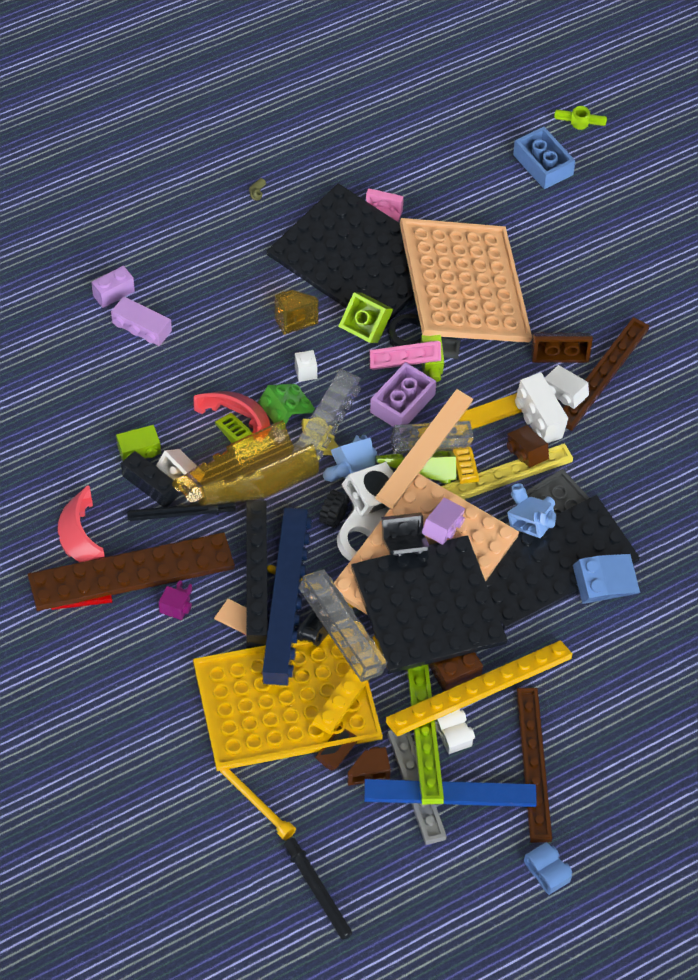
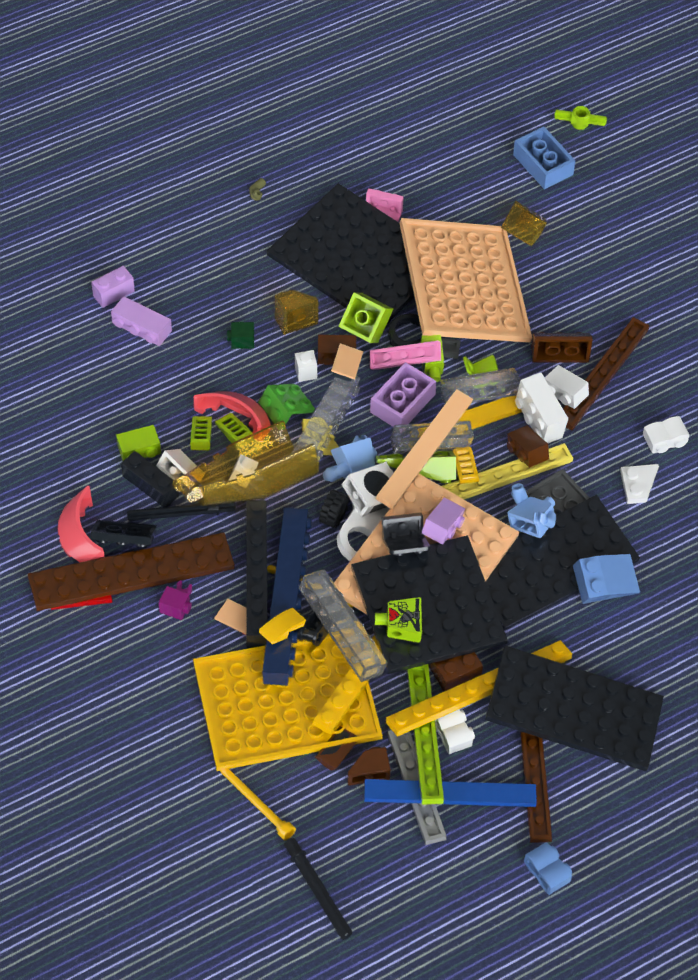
(123, 533): none -> black plate
(201, 444): none -> lime slope
(241, 335): none -> dark green brick
(243, 465): none -> white brick
(280, 626): none -> yellow slope
(329, 345): none -> reddish brown brick
(346, 362): none -> light nougat piece
(402, 619): none -> lime torso
(482, 385): none -> clear brick
(485, 365): none -> lime bracket
(524, 223): none -> clear yellow slope
(575, 708): none -> black plate
(638, 482): none -> white wing
(666, 435): none -> white brick

